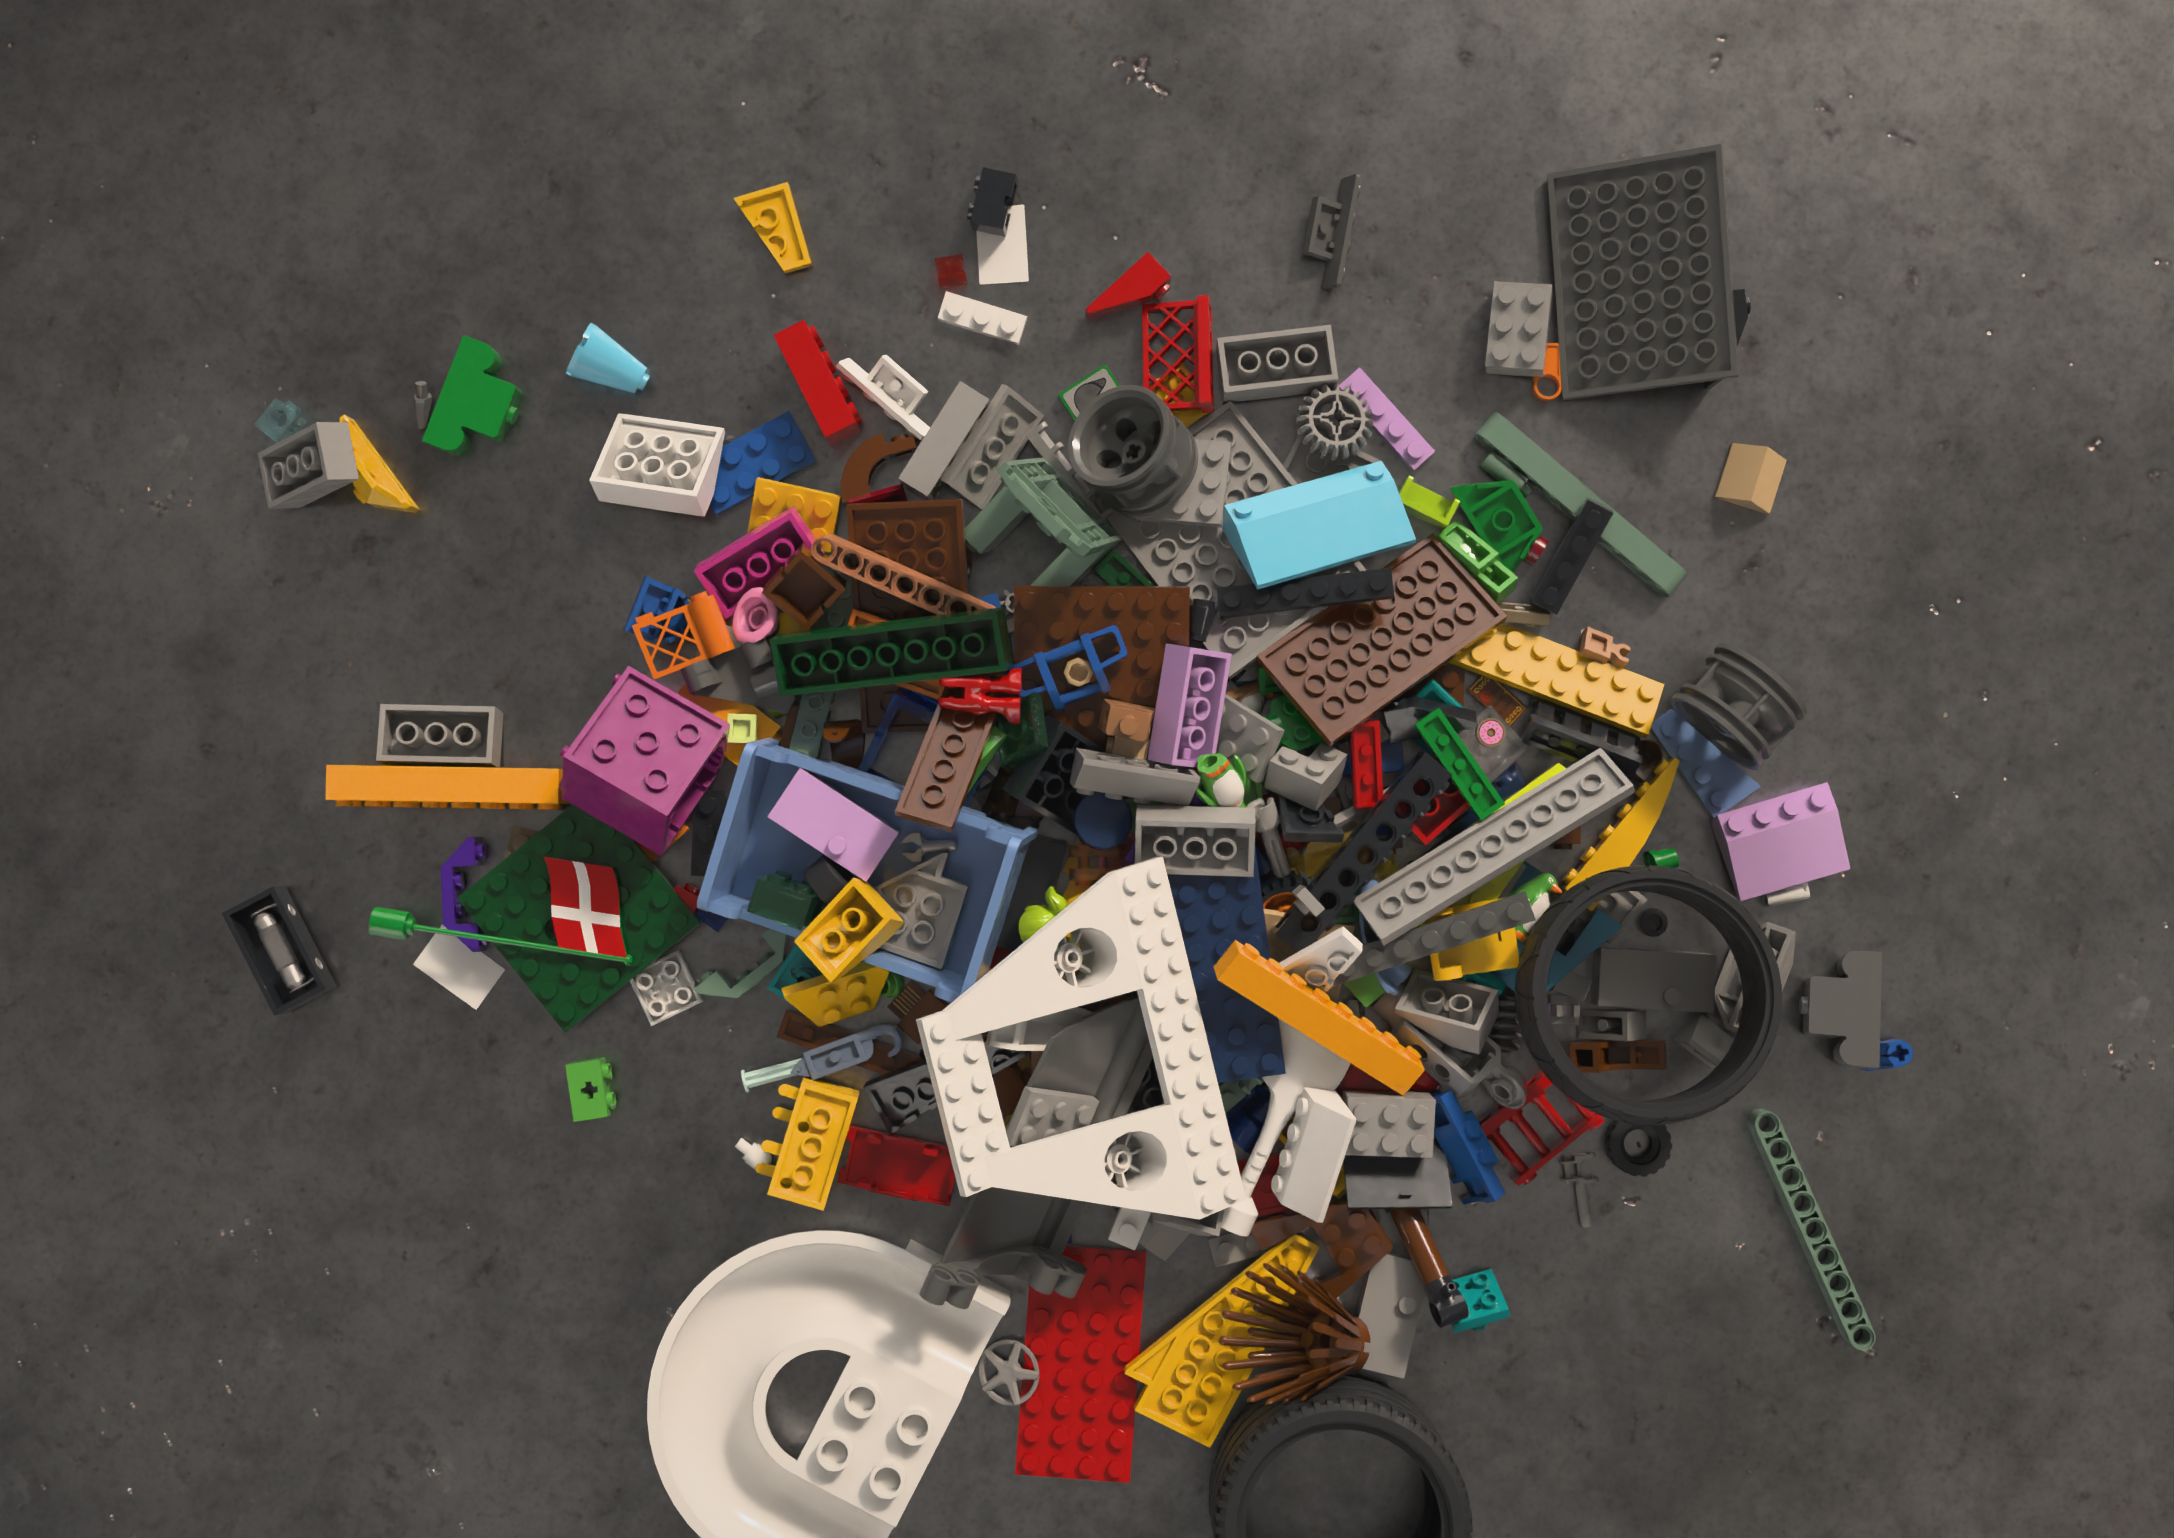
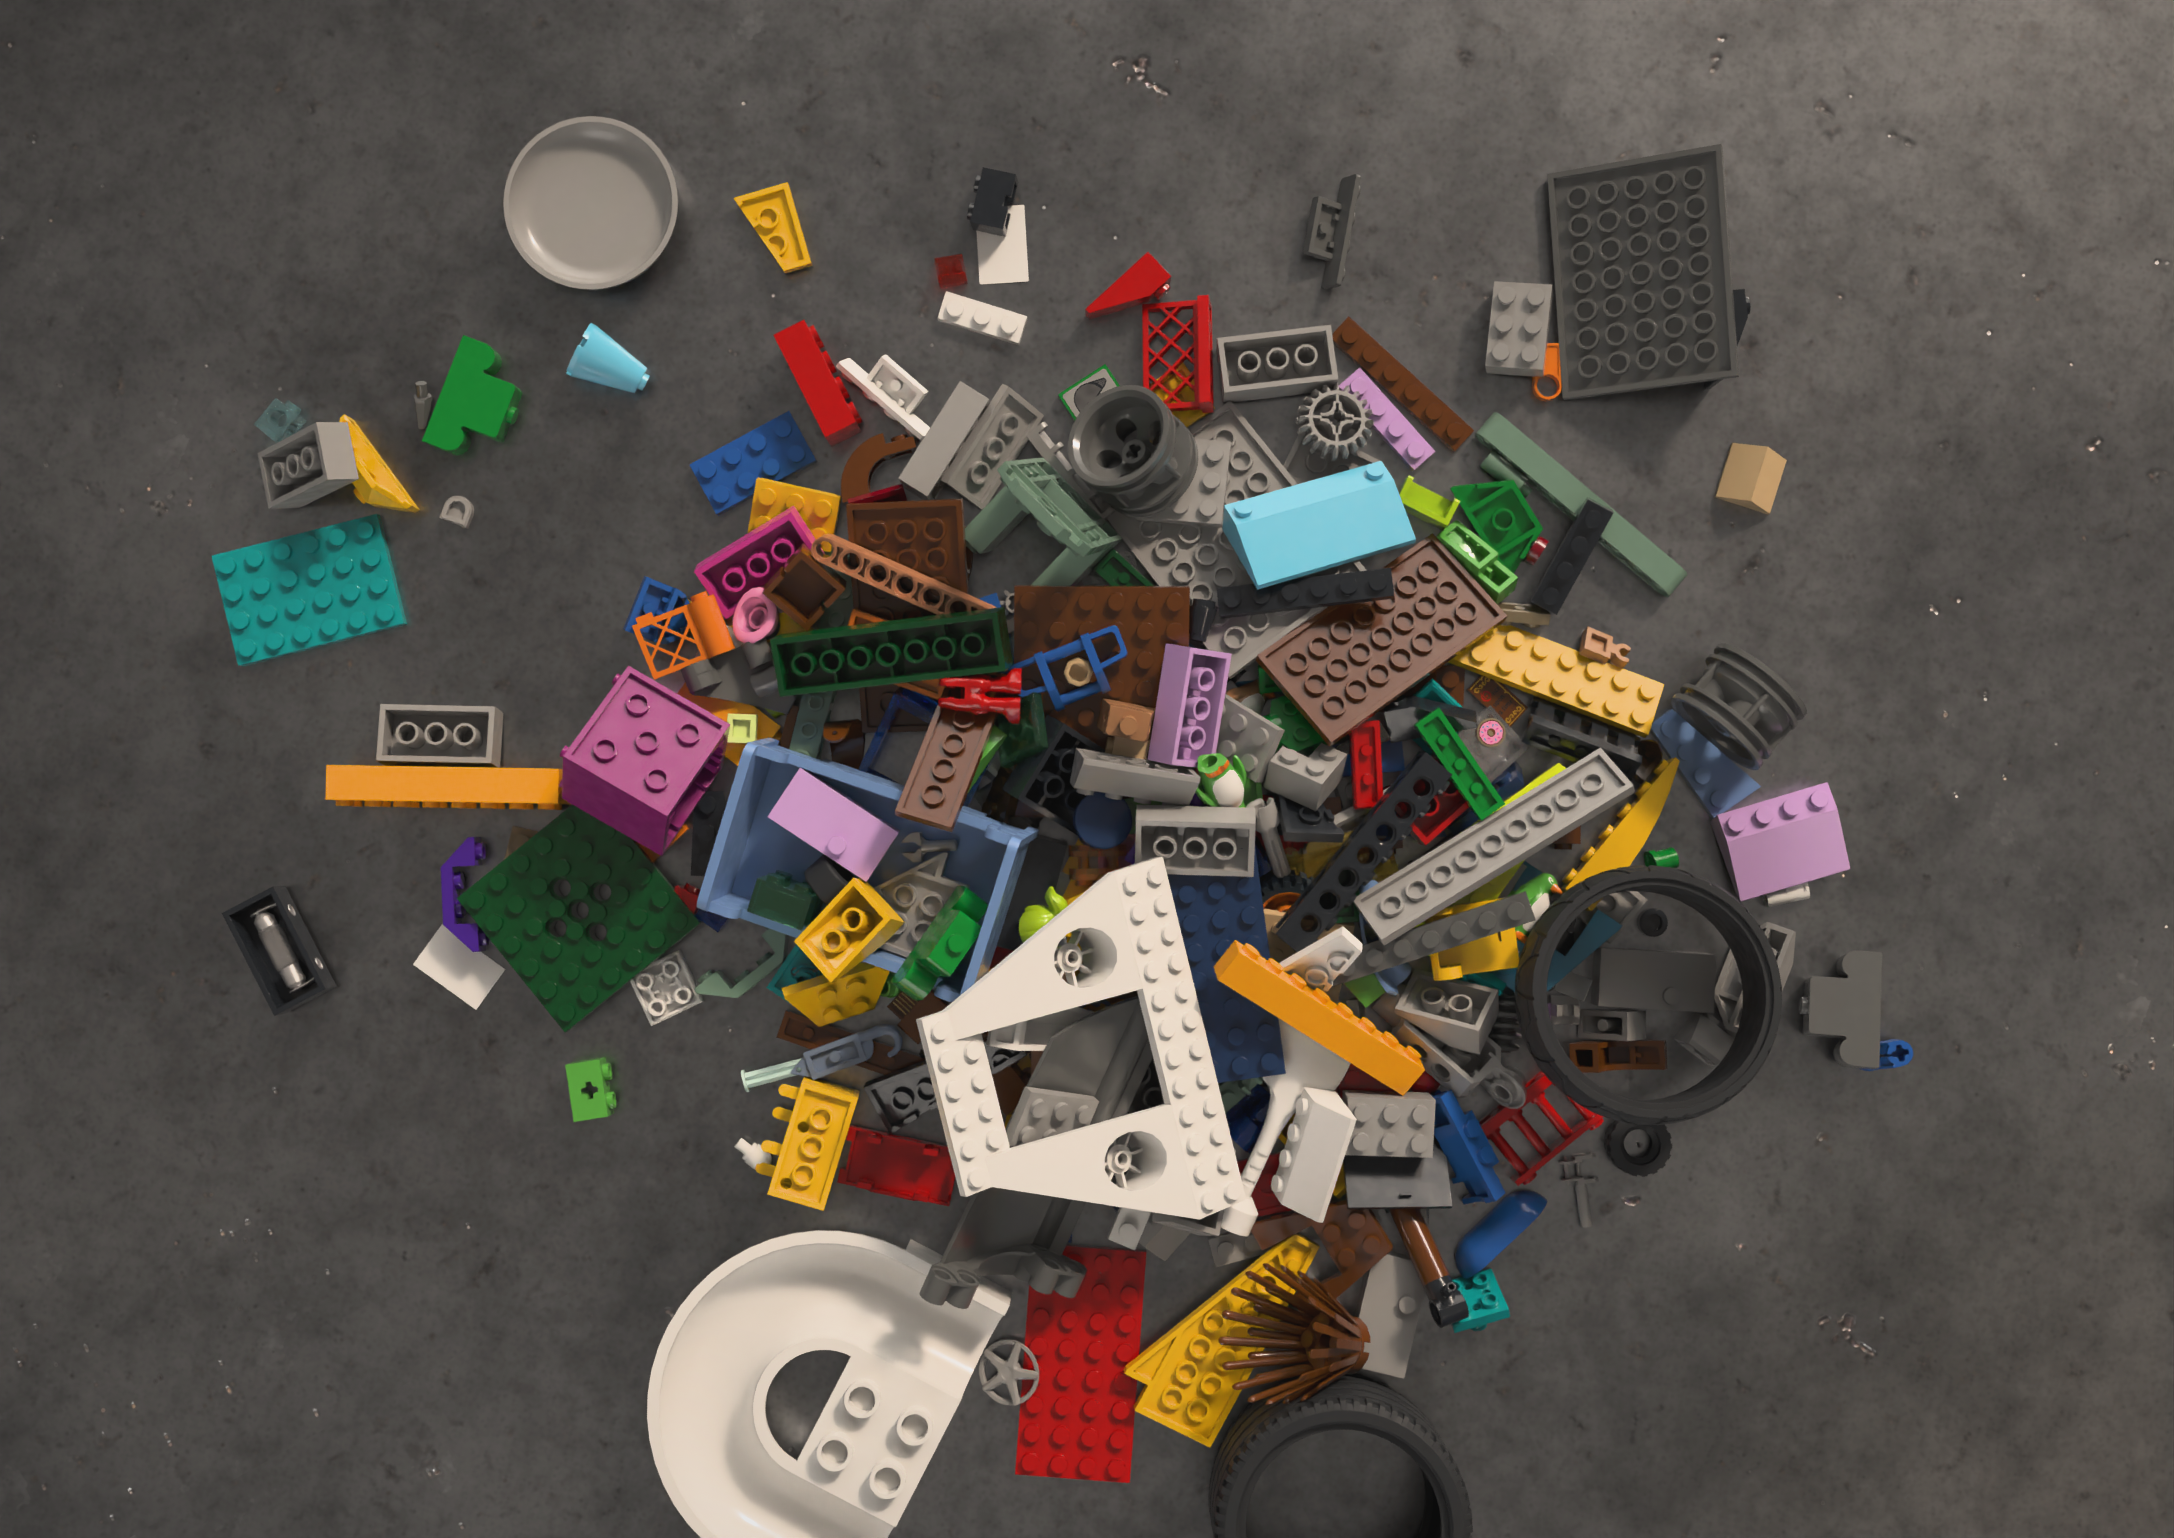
(309, 590): none -> teal plate
(458, 511): none -> light grey tile
(582, 910): flag -> none
(590, 203): none -> light grey dish
(659, 464): white slope -> none
(942, 944): none -> green brick
(1306, 901): light grey plate -> none
(1401, 384): none -> reddish brown plate
(1497, 1230): none -> blue brick
(1820, 1239): sand green beam -> none

